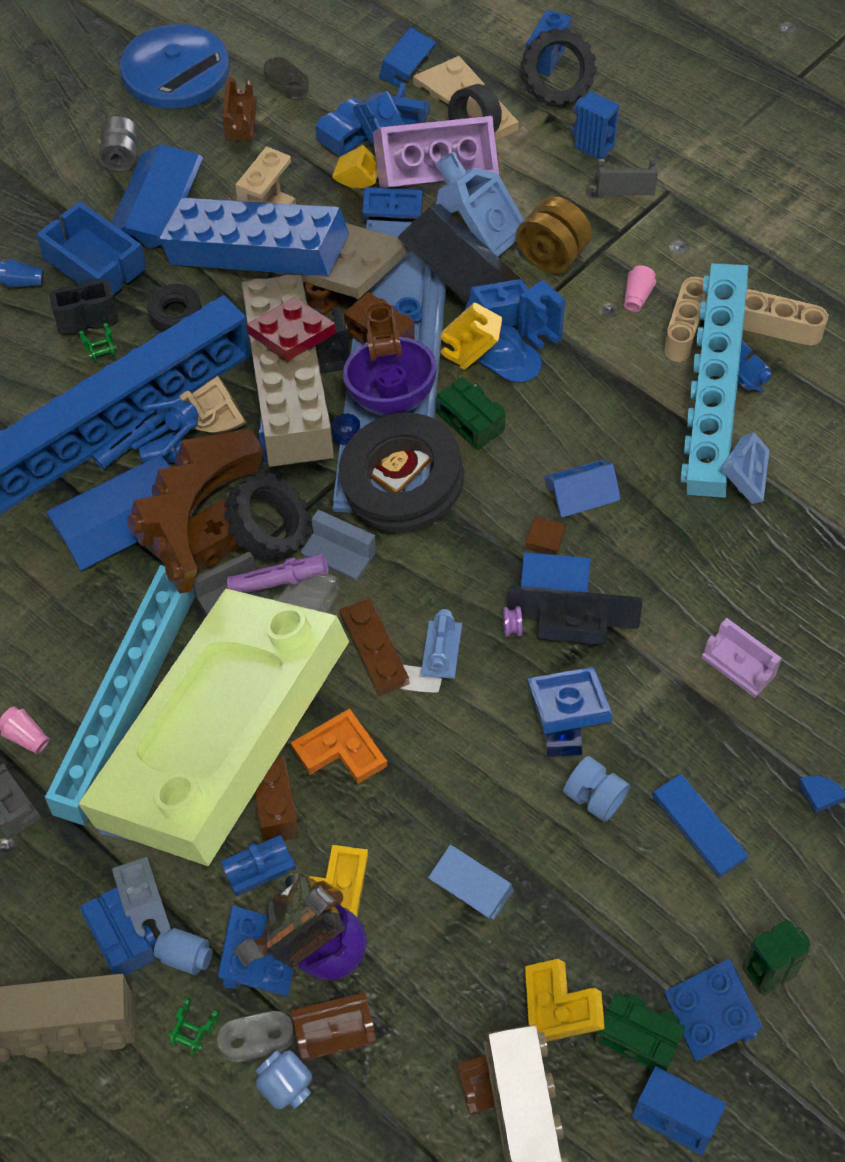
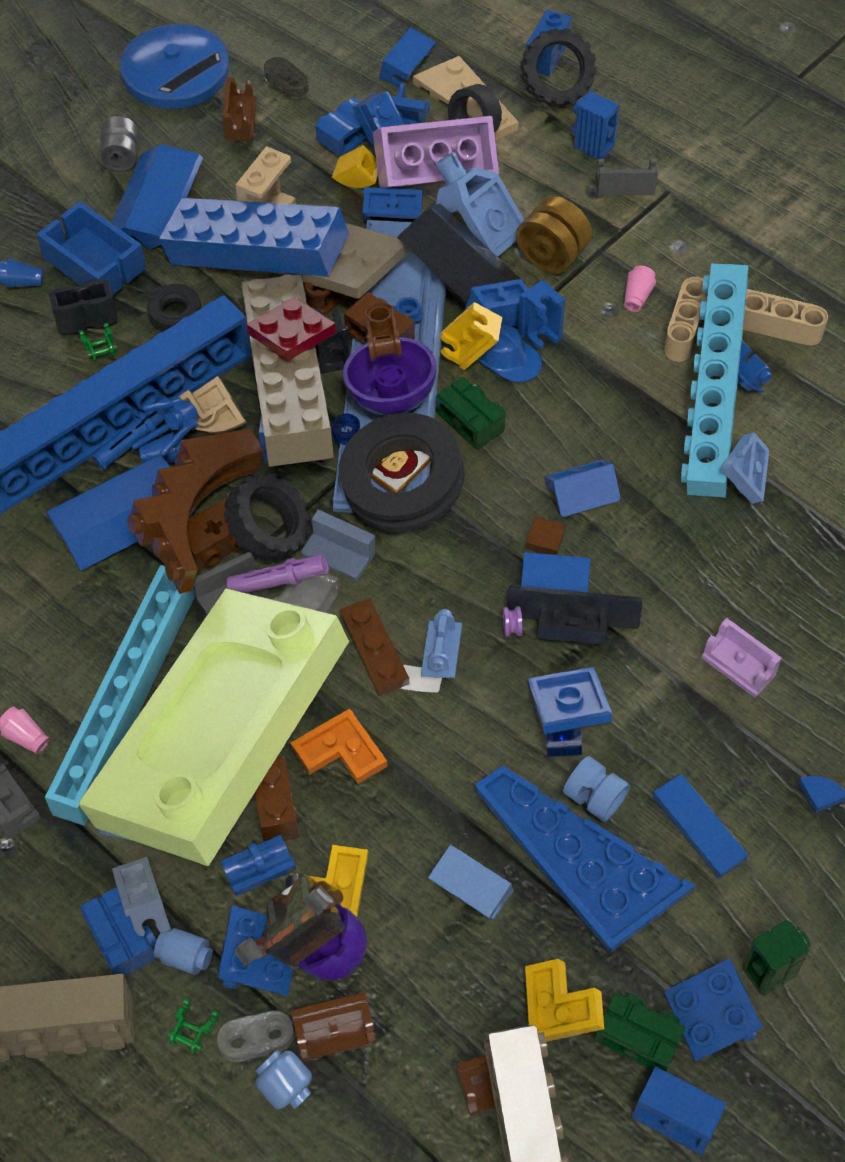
(590, 867): none -> blue wing

